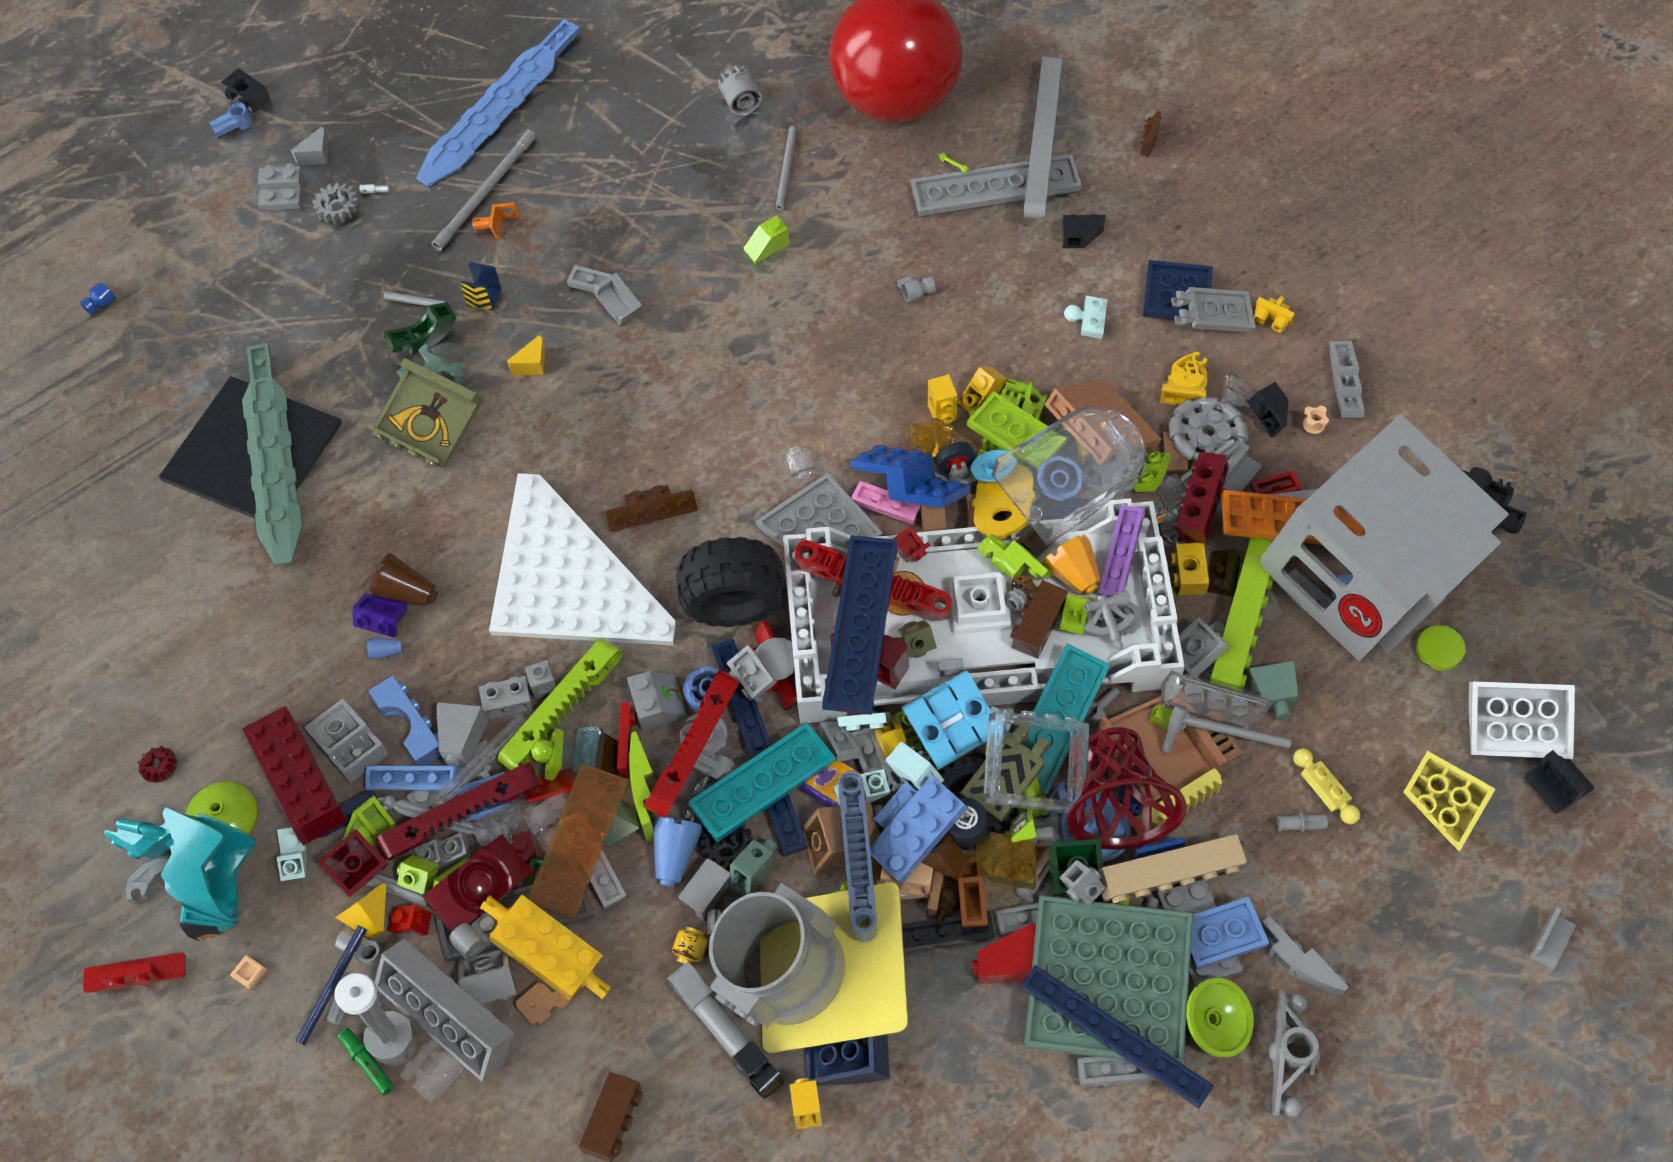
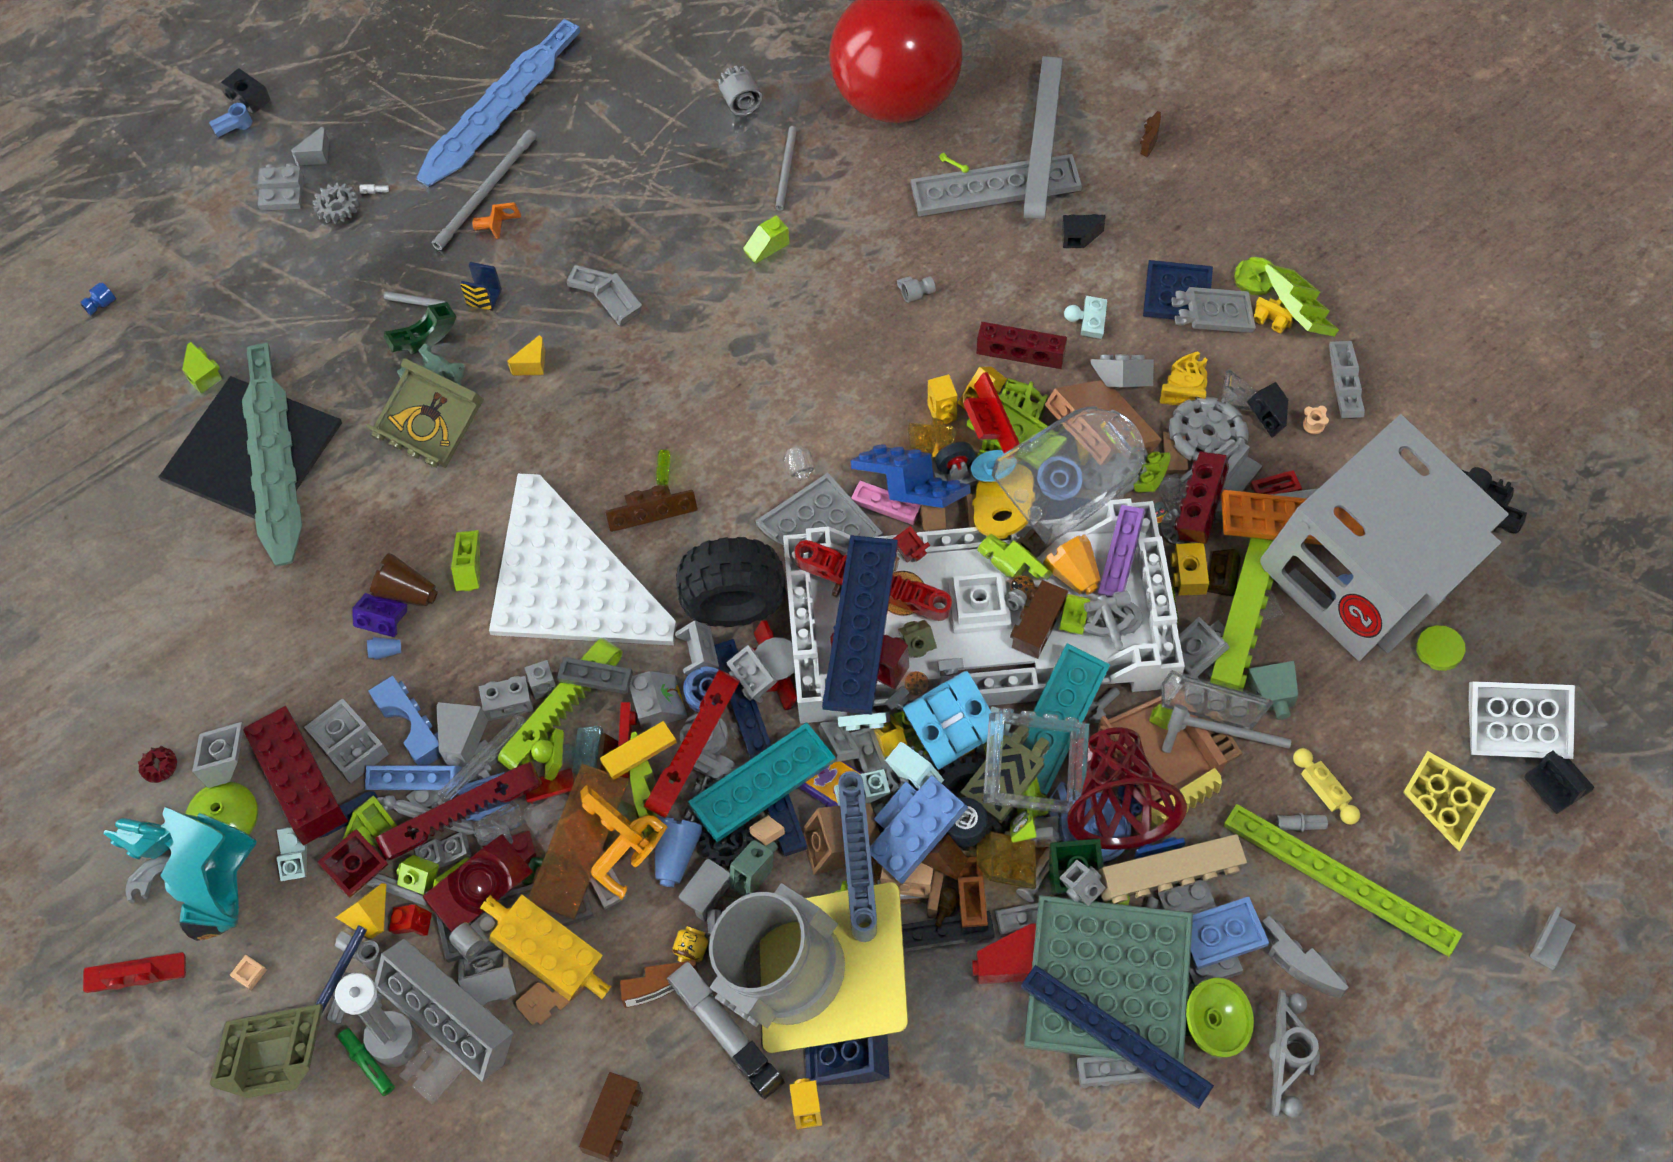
(199, 369): none -> lime slope
(218, 754): none -> light grey slope
(266, 1052): none -> olive slope
(466, 561): none -> lime slope
(595, 675): none -> dark grey plate
(629, 836): none -> light orange plate
(638, 750): none -> yellow tile
(652, 986): none -> dark orange slope
(663, 463): none -> clear neon green piece
(700, 646): none -> light grey panel
(767, 830): none -> light nougat tile
(898, 699): none -> dark grey plate
(916, 683): none -> clear orange tile
(989, 415): none -> red bracket
(1021, 345): none -> dark red brick
(1124, 371): none -> light grey slope
(1253, 277): none -> lime tile
(1300, 300): none -> lime slope
(1343, 880): none -> lime plate

